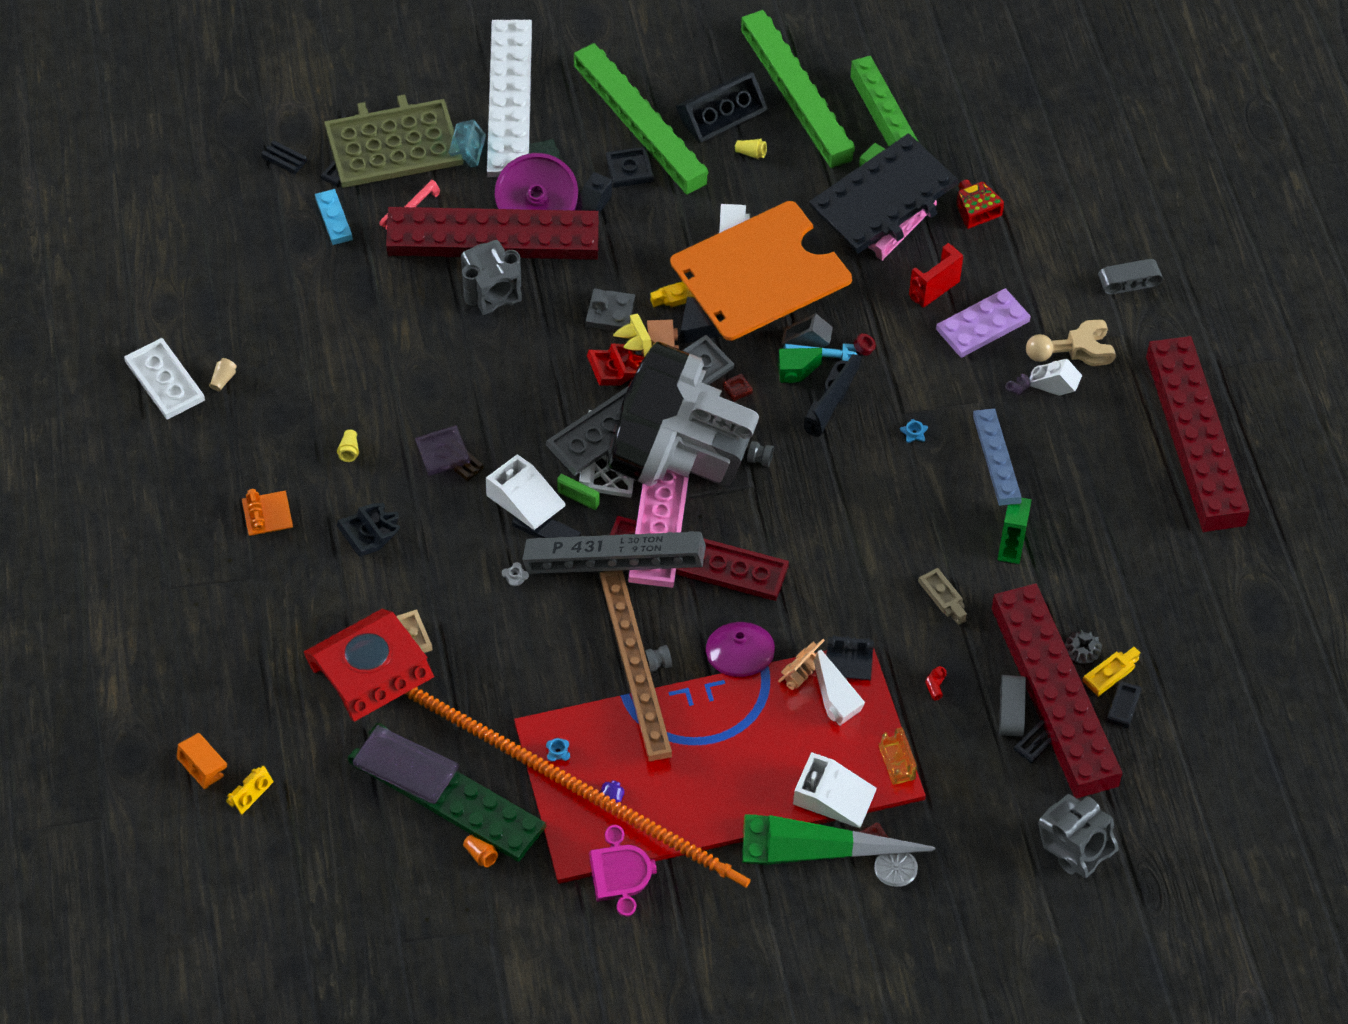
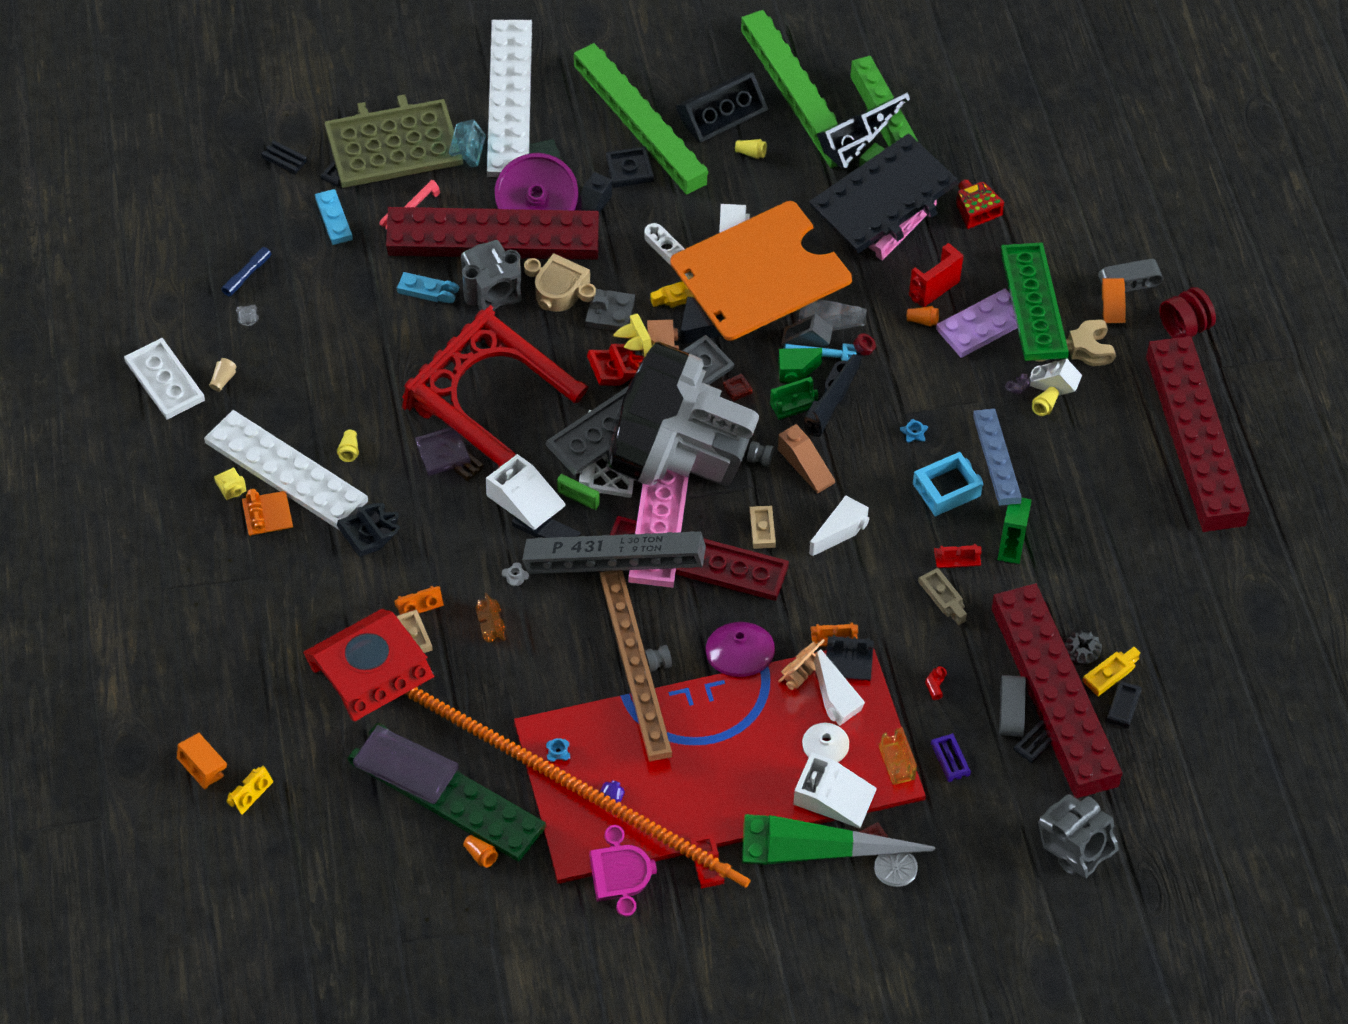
(230, 483): none -> light yellow bracket
(237, 280): none -> dark blue piece
(247, 315): none -> clear plate
(285, 468): none -> white plate
(421, 601): none -> orange hinge
(427, 288): none -> medium azure hinge
(486, 326): none -> red arch
(489, 611): none -> clear orange hinge
(559, 283): none -> tan piece
(664, 238): none -> white beam
(705, 876): none -> red slope
(762, 527): none -> tan plate
(793, 398): none -> green hinge
(804, 458): none -> nougat slope
(822, 632): none -> orange hinge
(833, 749): none -> white dish
(835, 314): none -> clear slope
(841, 525): none -> white slope
(848, 137): none -> black wedge
(925, 315): none -> orange cone
(940, 504): none -> medium azure window
(940, 756): none -> dark purple tile
(957, 556): none -> red hinge
(1034, 302): none -> green plate
(1044, 403): none -> light yellow cone
(1113, 300): none -> orange slope
(1187, 313): none -> dark red wheel

